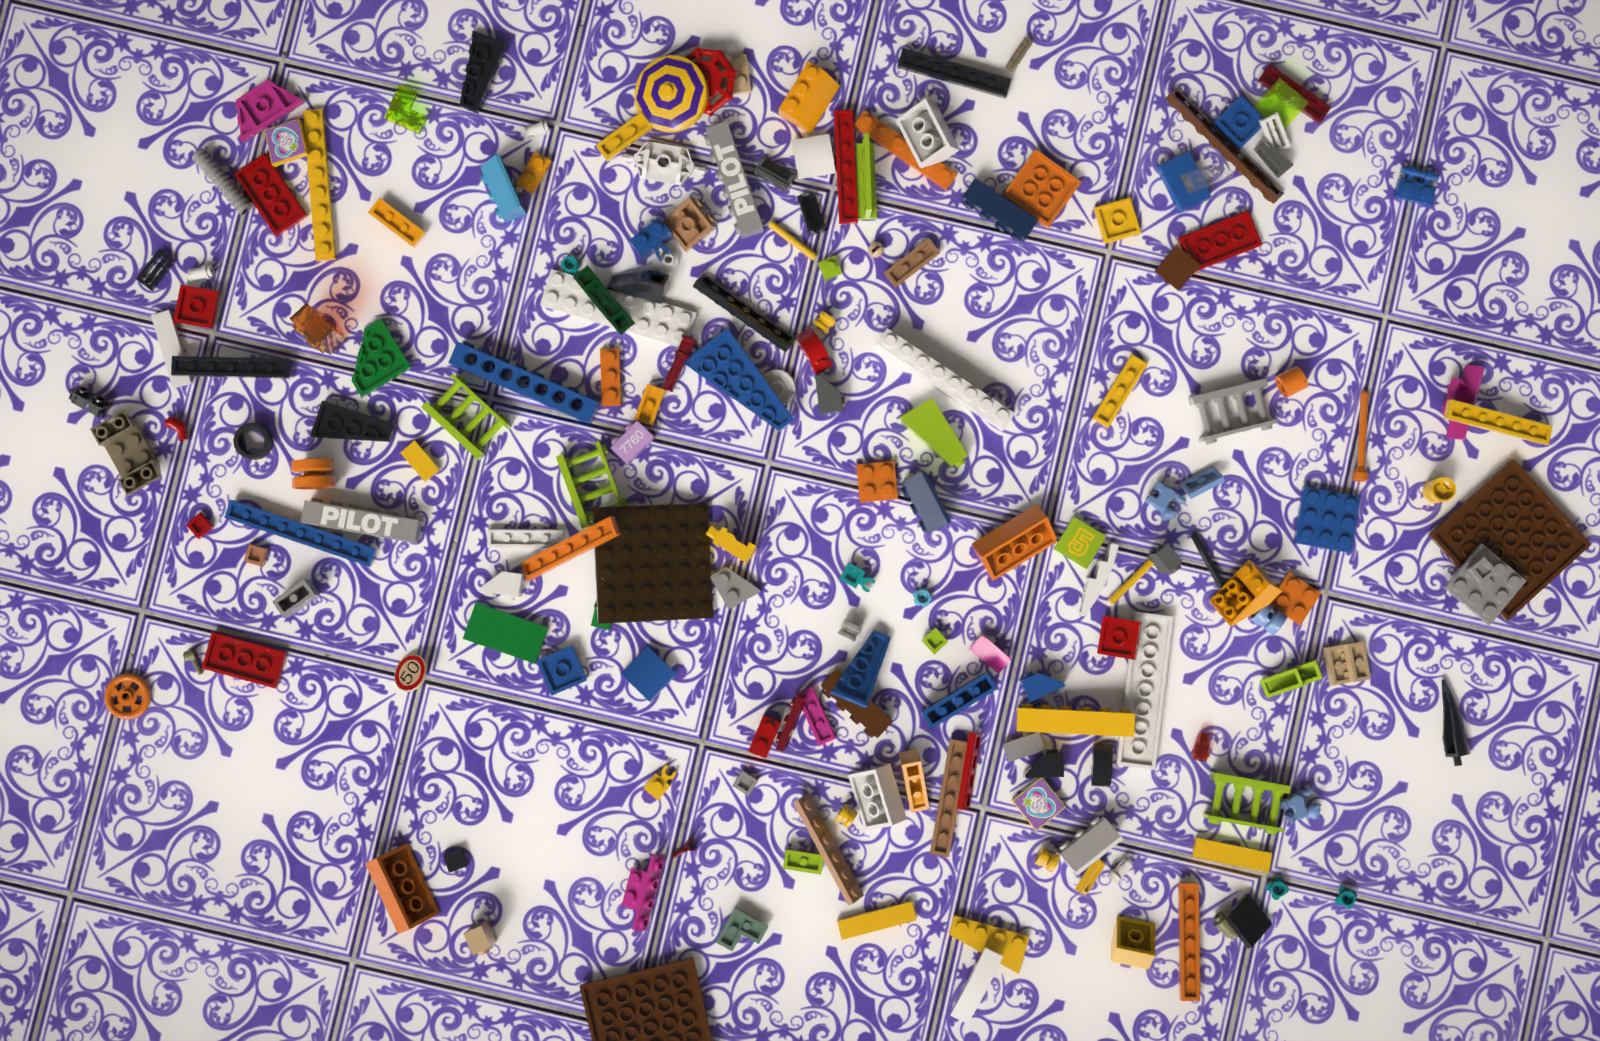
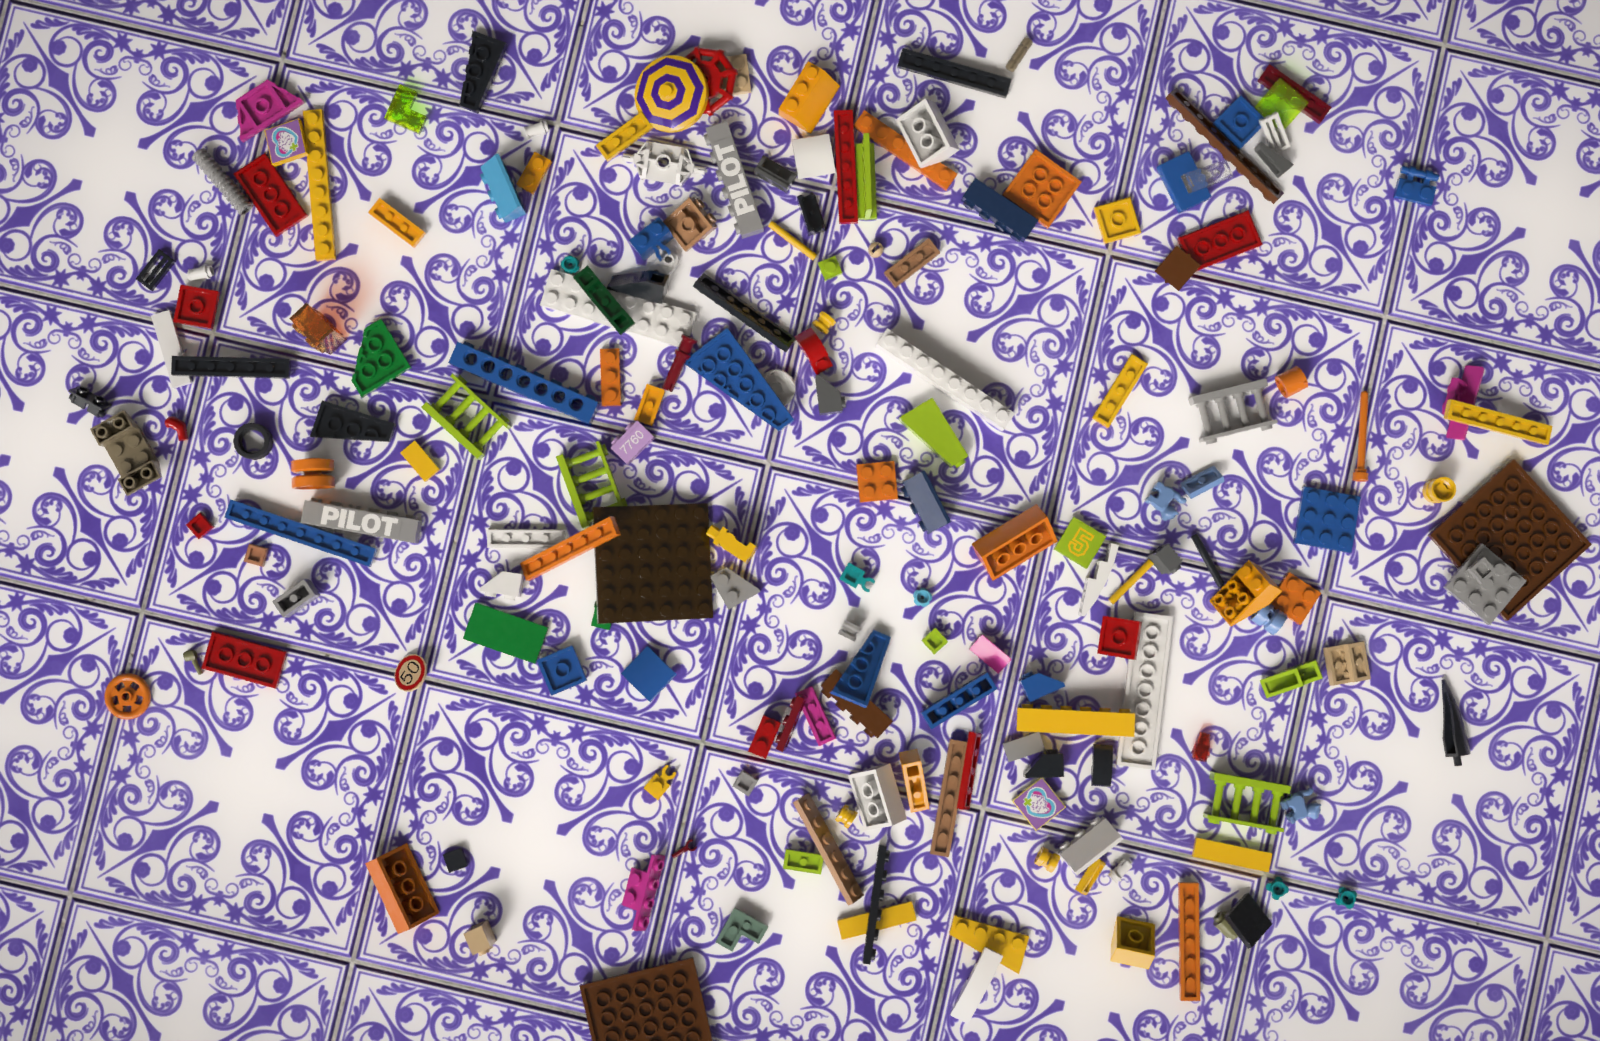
(875, 913): none -> black plate

